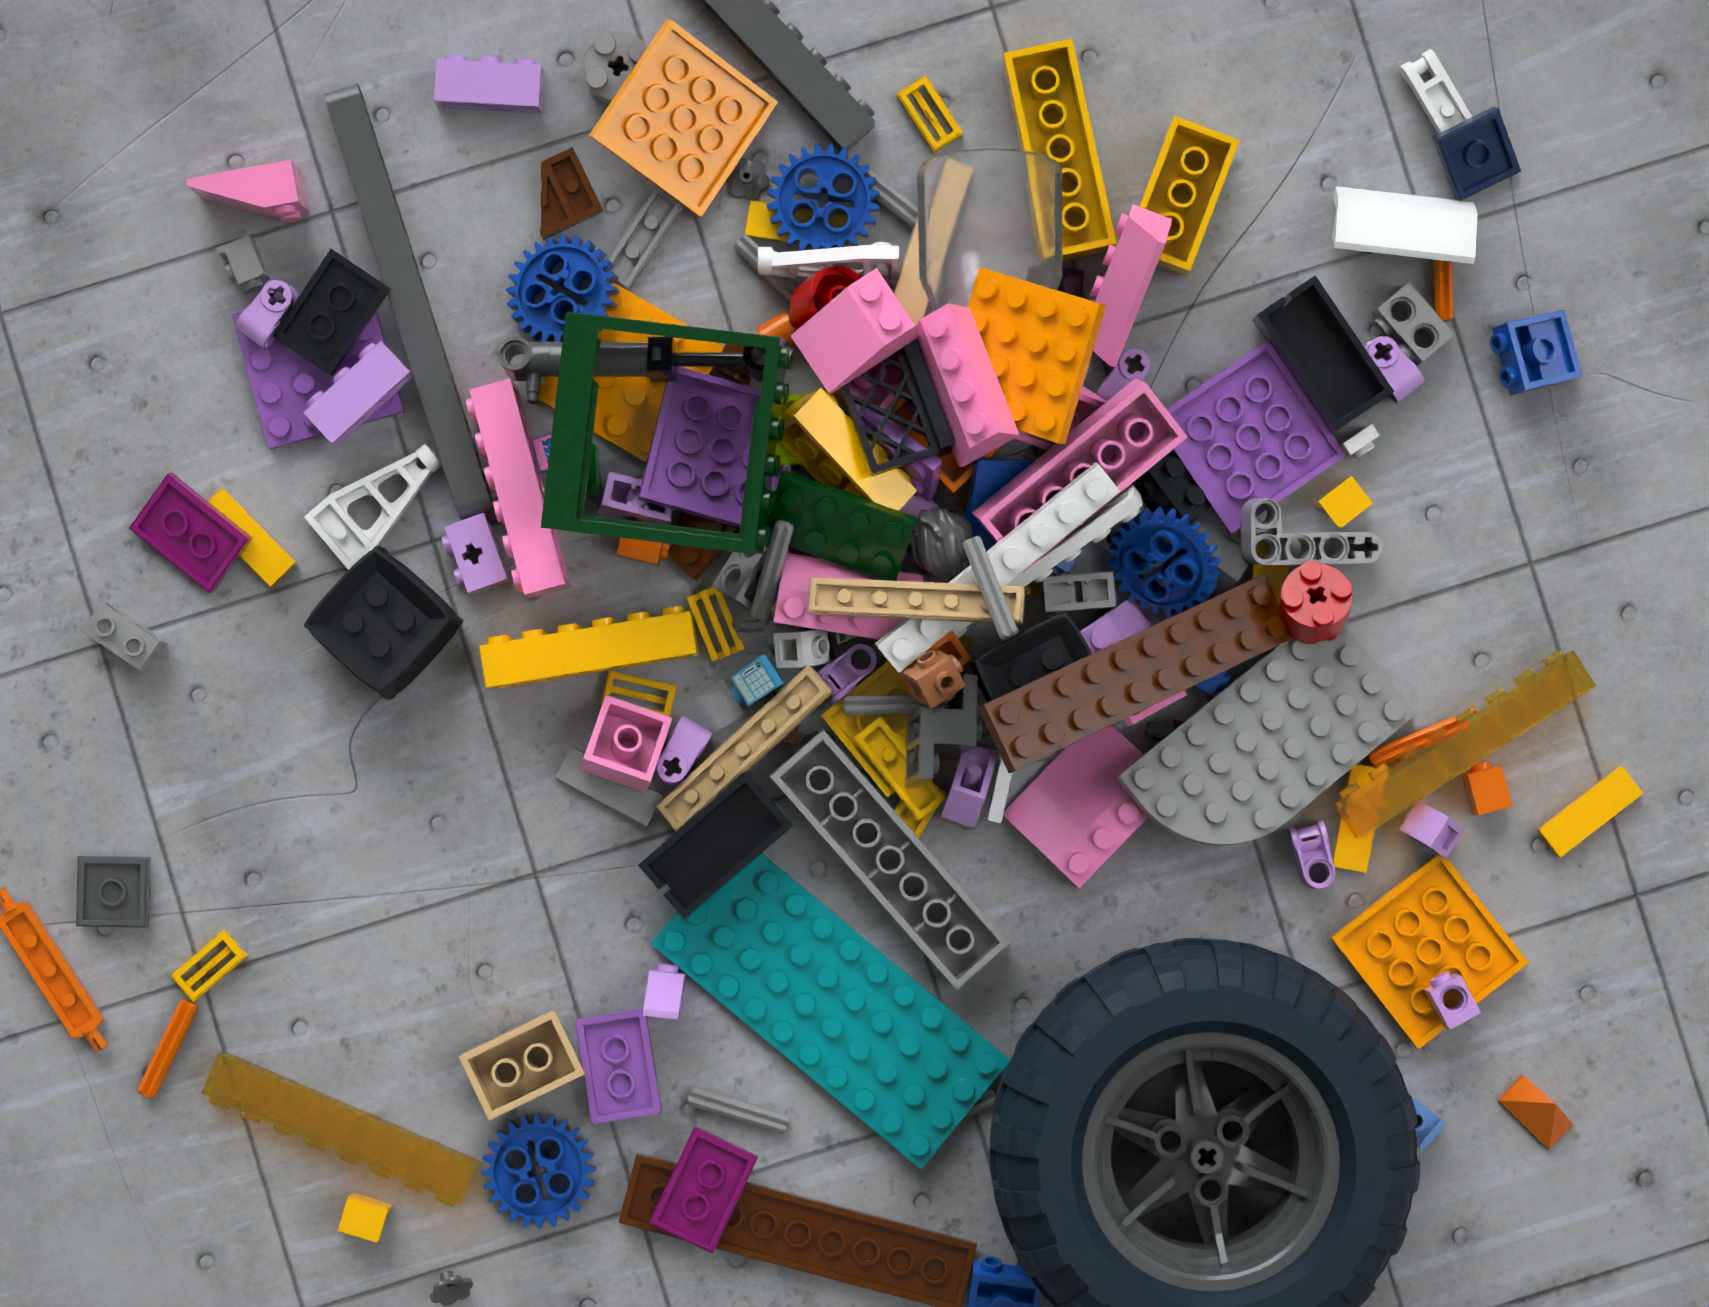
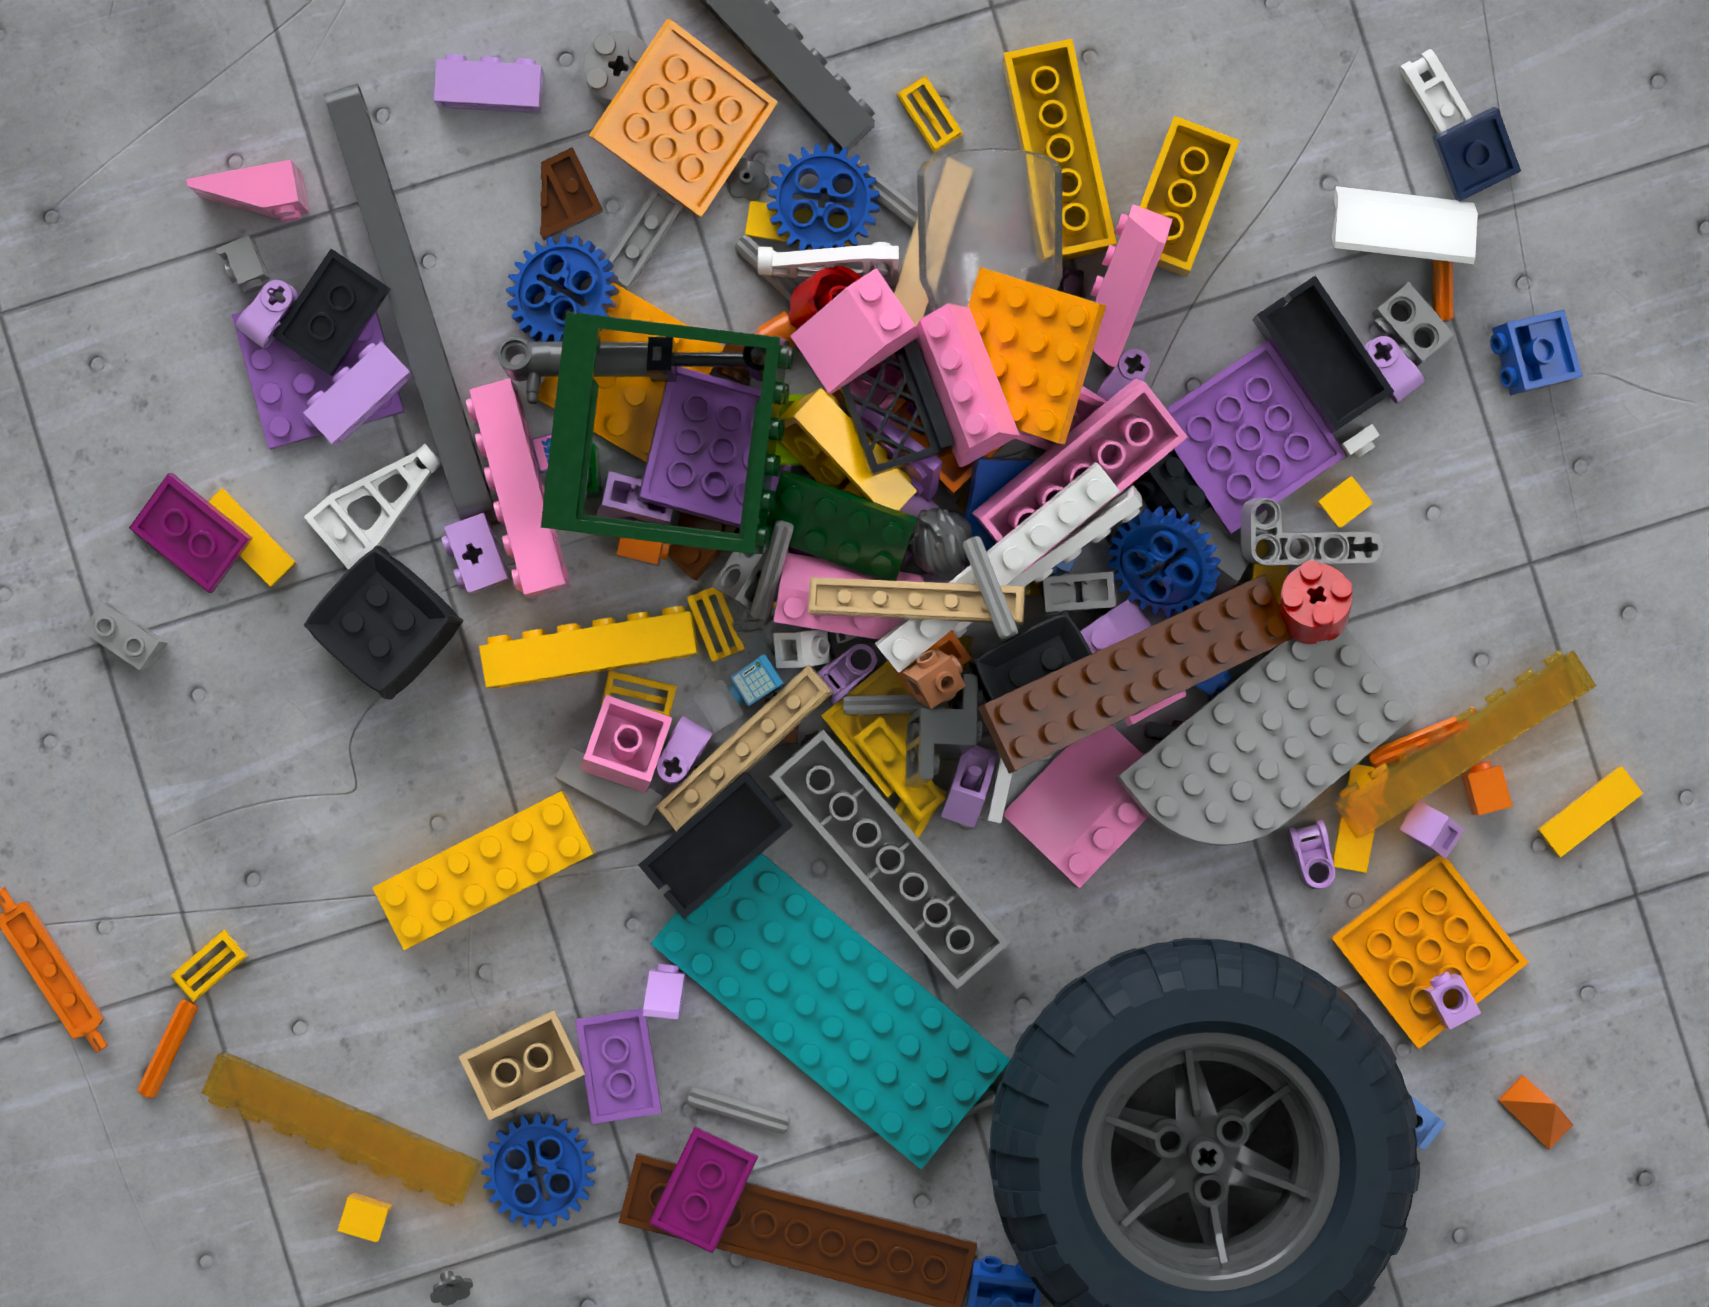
(113, 891): dark grey plate -> none
(484, 870): none -> yellow brick

